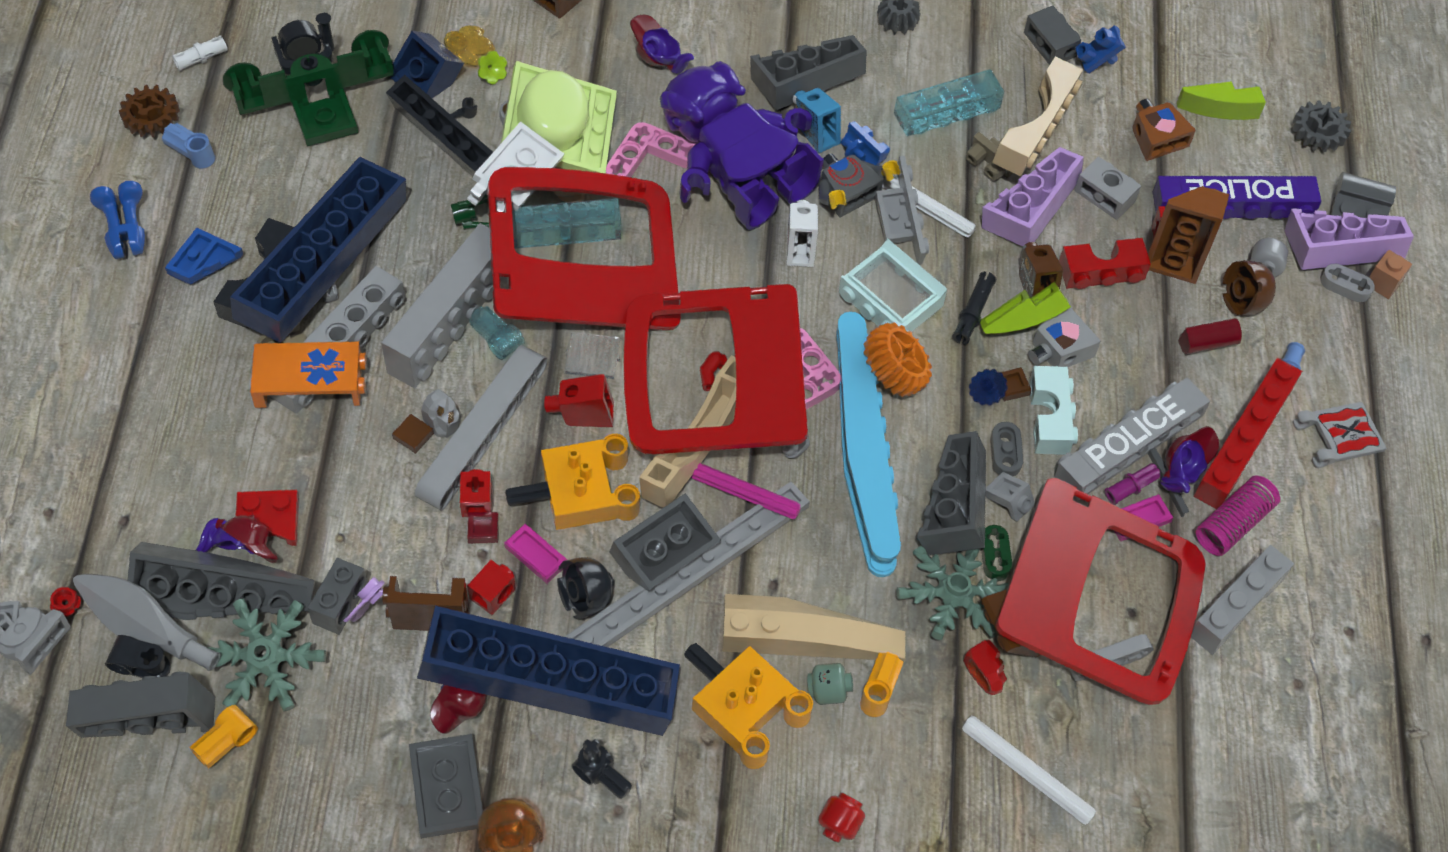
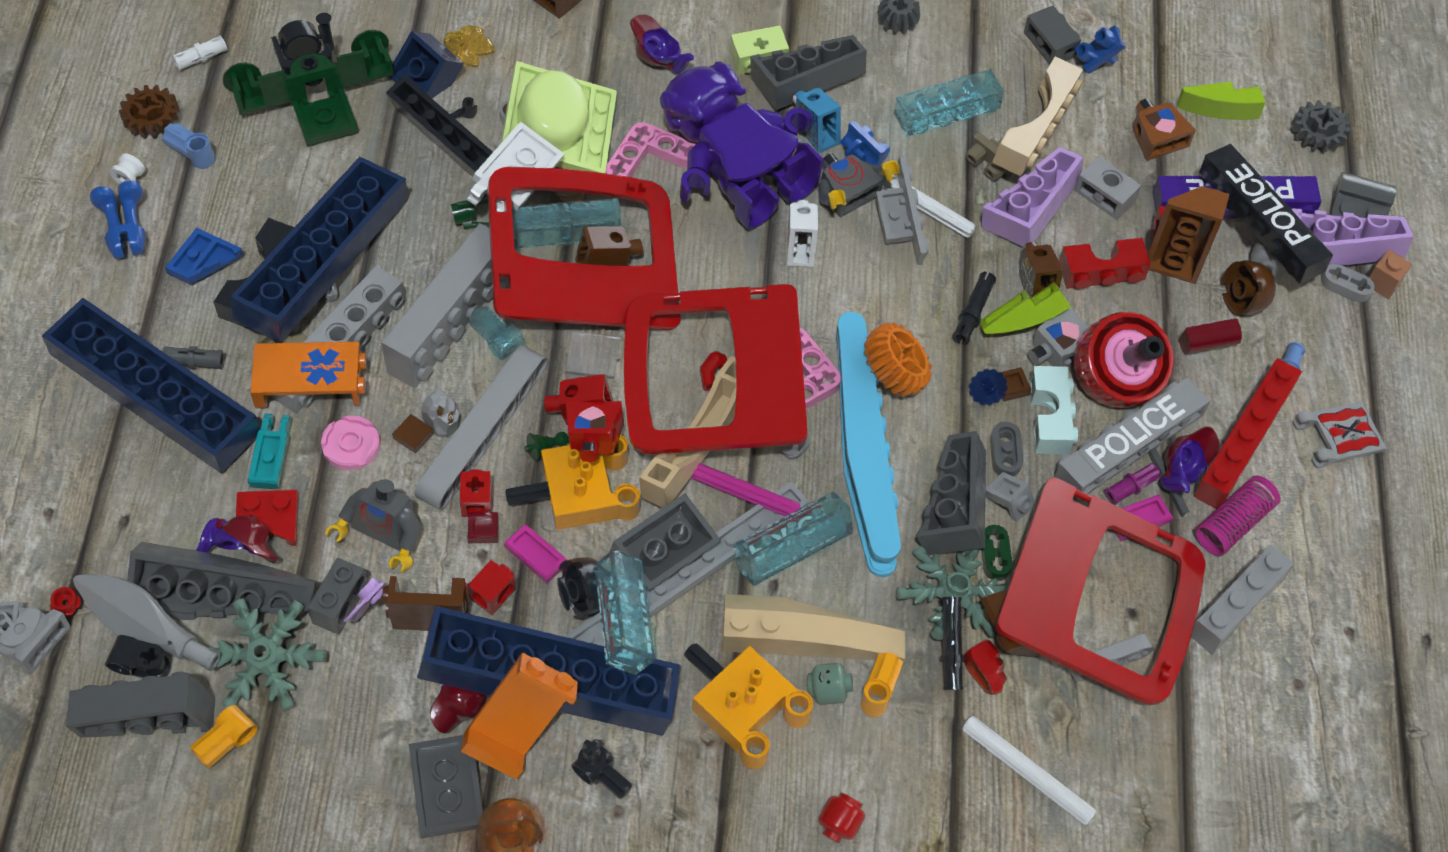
(127, 169): none -> white wheel
(152, 385): none -> dark blue brick
(196, 357): none -> dark grey pin
(269, 453): none -> teal hinge
(350, 443): none -> bright pink tile
(382, 516): none -> dark grey torso
(492, 67): lime plant -> none
(517, 714): none -> orange panel
(536, 443): none -> dark green piece
(594, 427): none -> red torso
(606, 246): none -> reddish brown torso
(624, 612): none -> clear light blue brick
(756, 42): none -> yellowish green brick
(793, 538): none -> clear light blue brick
(892, 289): light aqua window -> none
(952, 680): none -> black pin
(1123, 360): none -> red wheel
(1266, 214): none -> black brick

